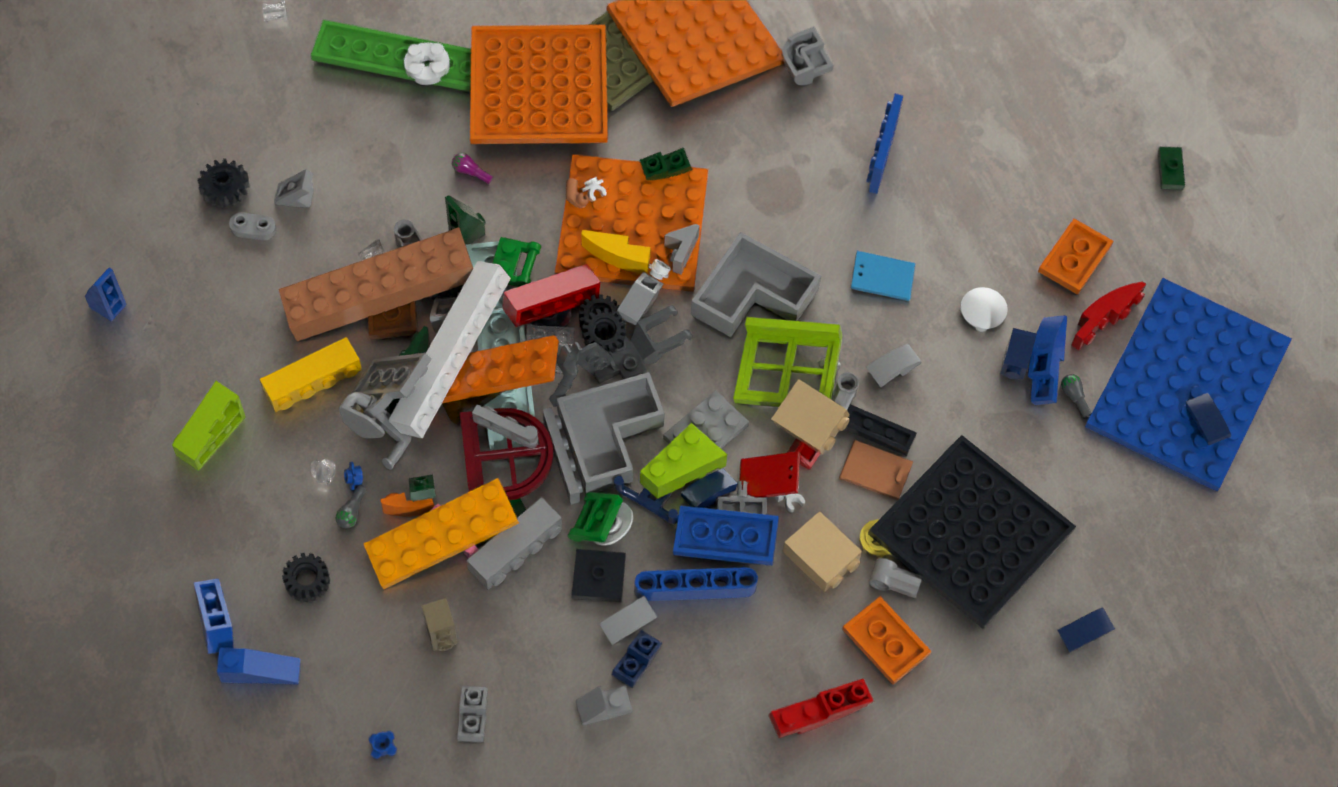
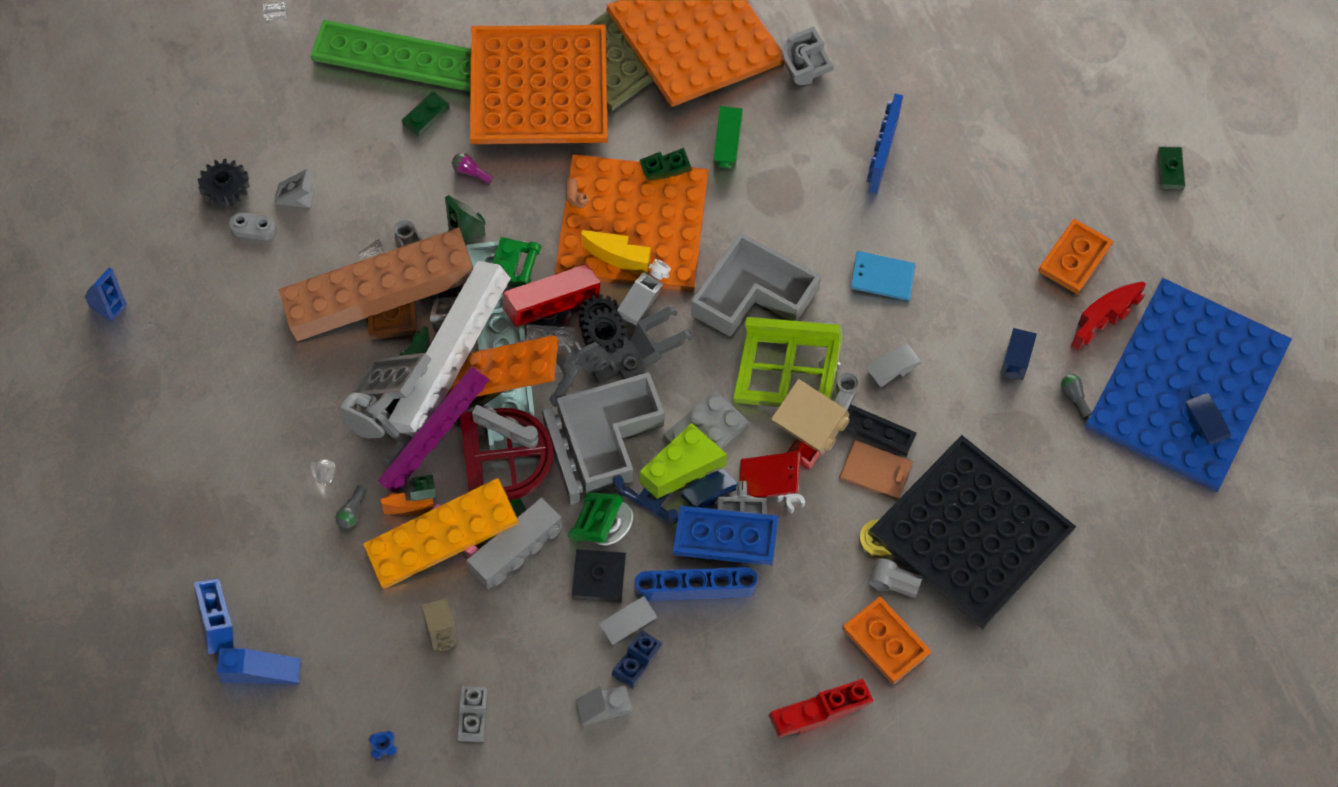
(209, 426): lime wedge -> none
(306, 563): black tyre -> none
(311, 374): yellow brick -> none
(353, 475): blue plate -> none
(425, 114): none -> dark green plate
(426, 52): white plate -> none
(433, 430): none -> magenta plate
(592, 185): white plate -> none
(682, 243): light grey slope -> none
(727, 136): none -> green slope
(822, 552): tan brick -> none
(983, 308): white dish -> none
(1045, 359): blue slope -> none
(1086, 629): dark blue slope -> none

